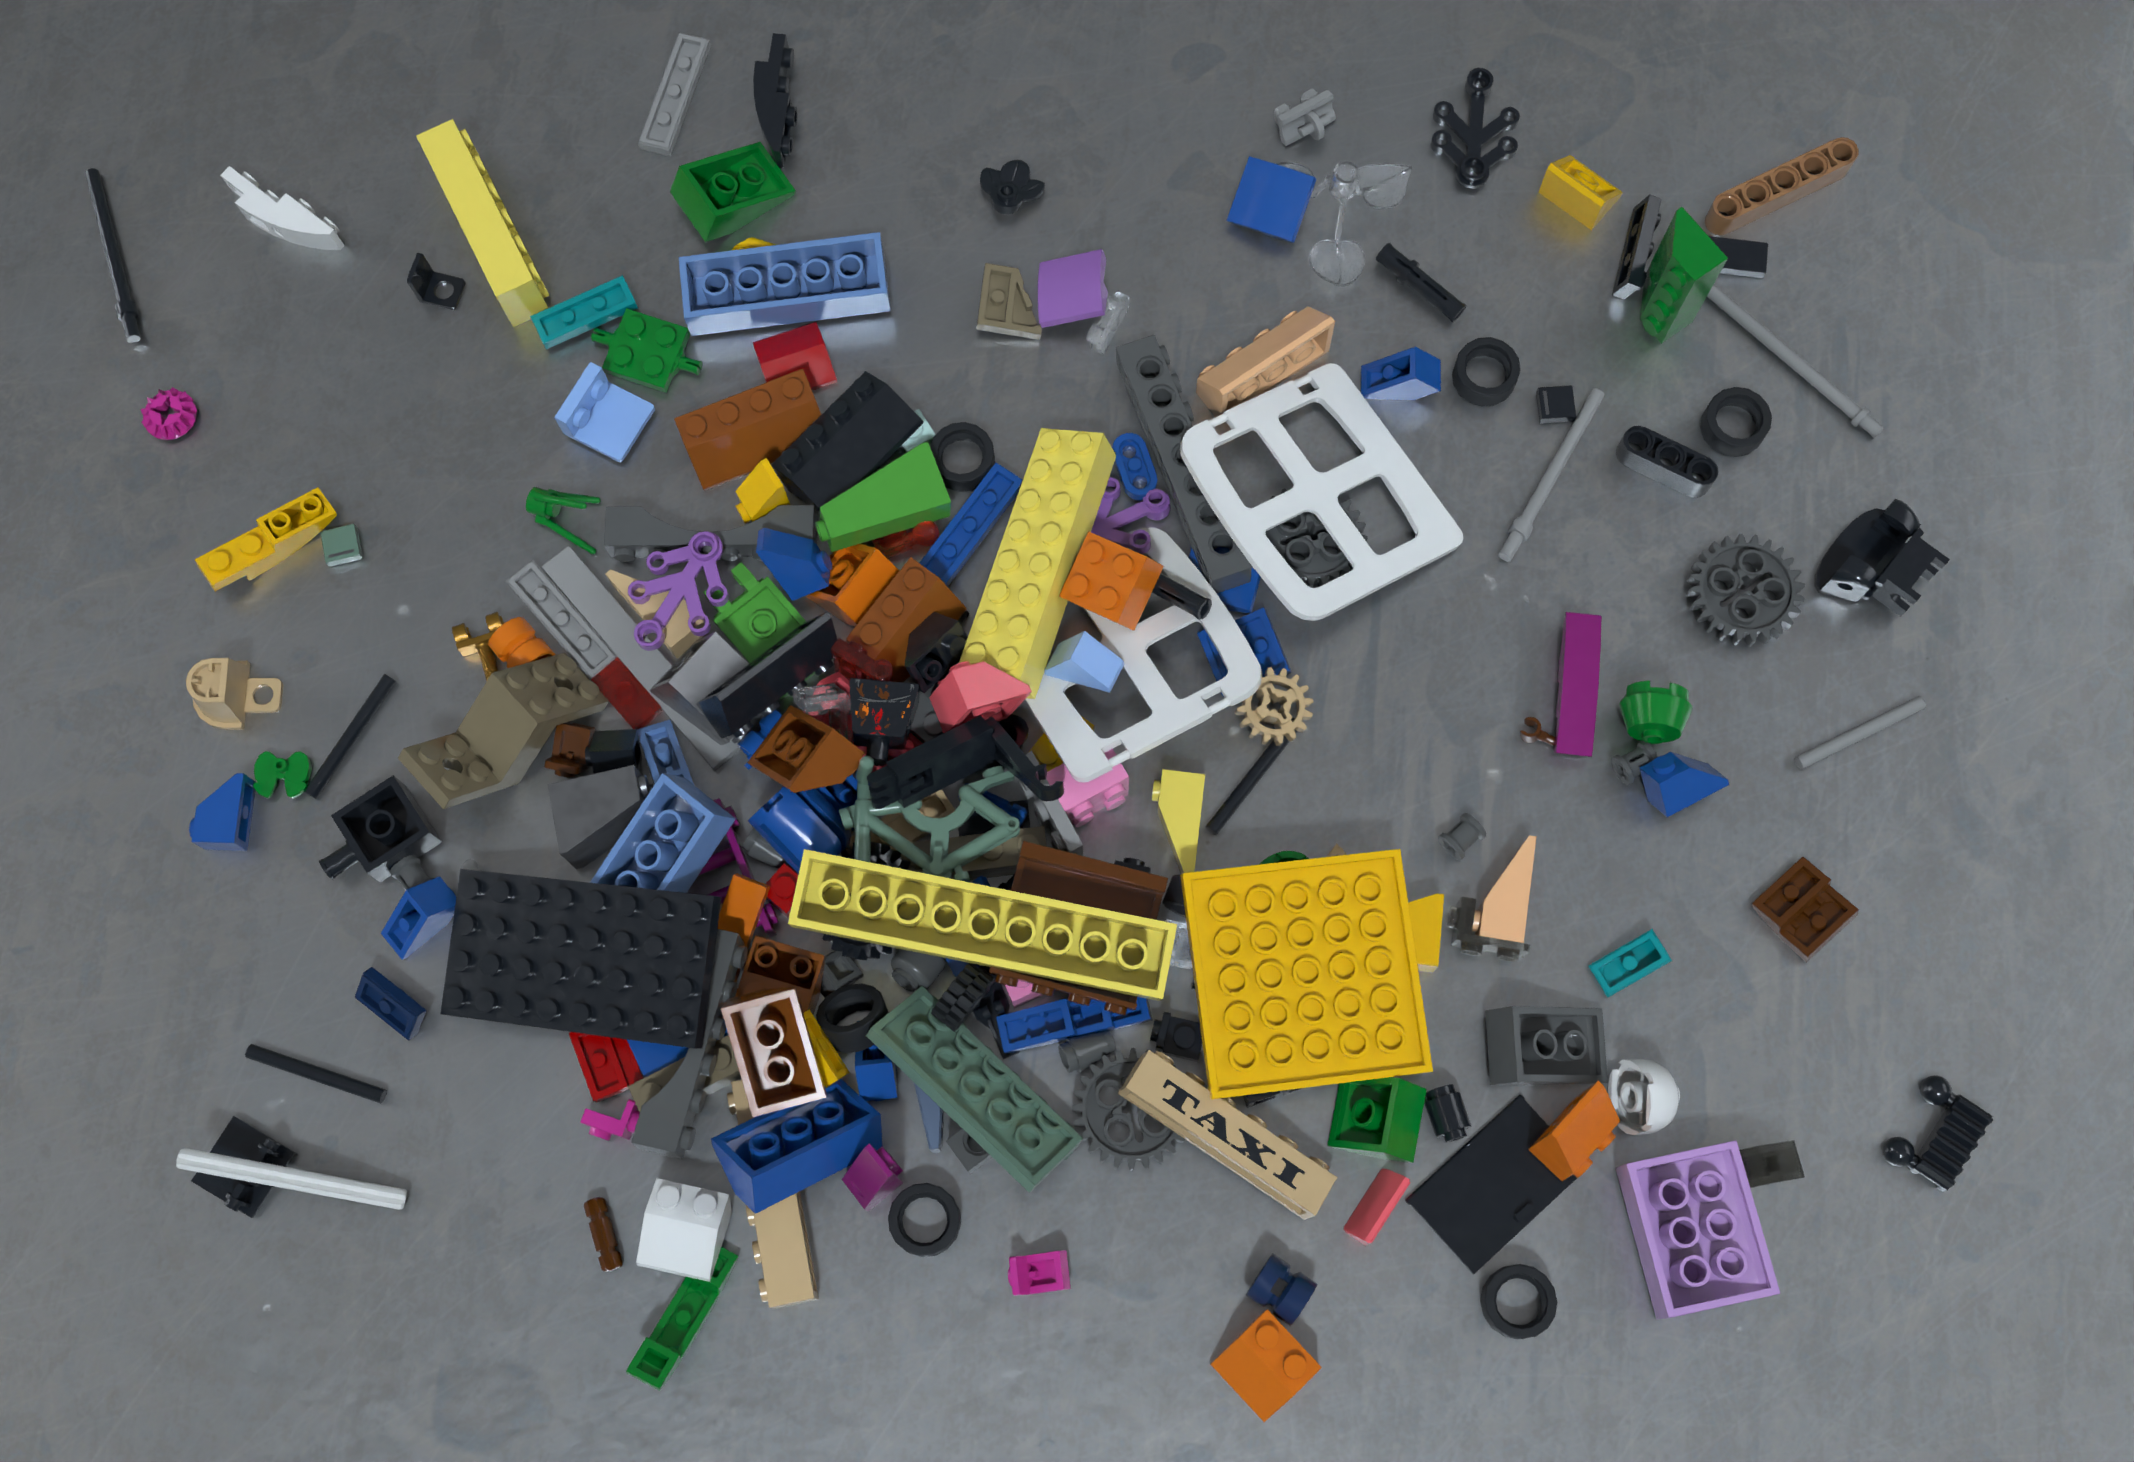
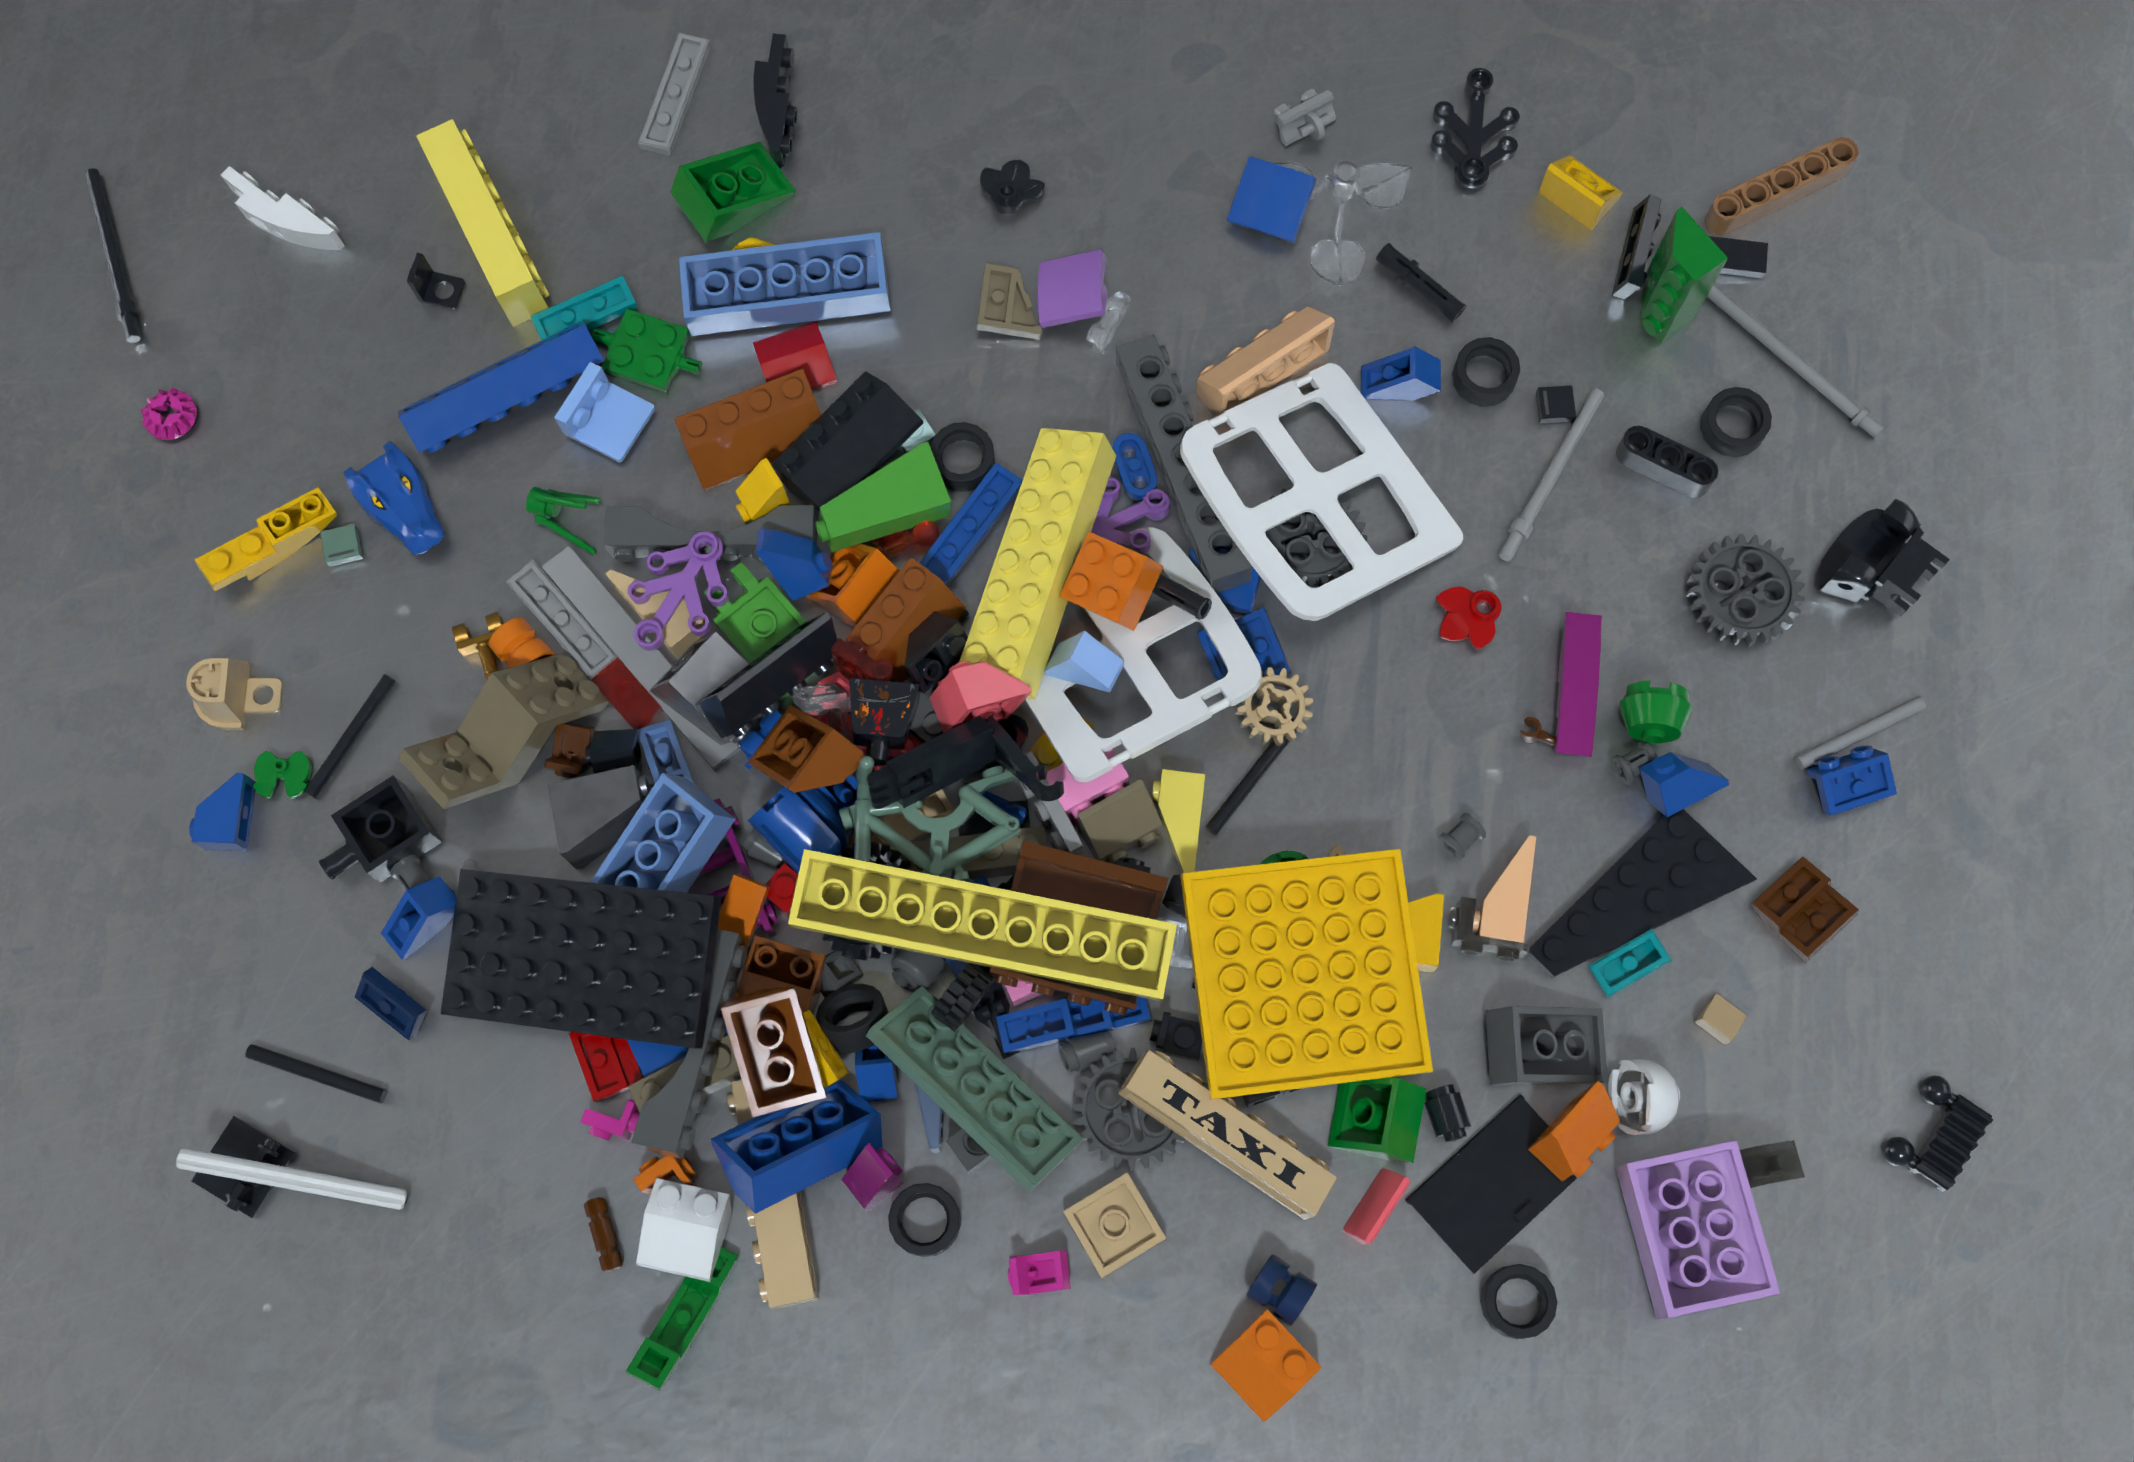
(397, 497): none -> blue animal
(499, 387): none -> blue brick
(664, 1169): none -> orange bracket
(1114, 1225): none -> tan plate
(1120, 823): none -> dark tan slope
(1464, 618): none -> red plate
(1653, 883): none -> black wing
(1721, 1019): none -> tan slope
(1853, 779): none -> blue bracket

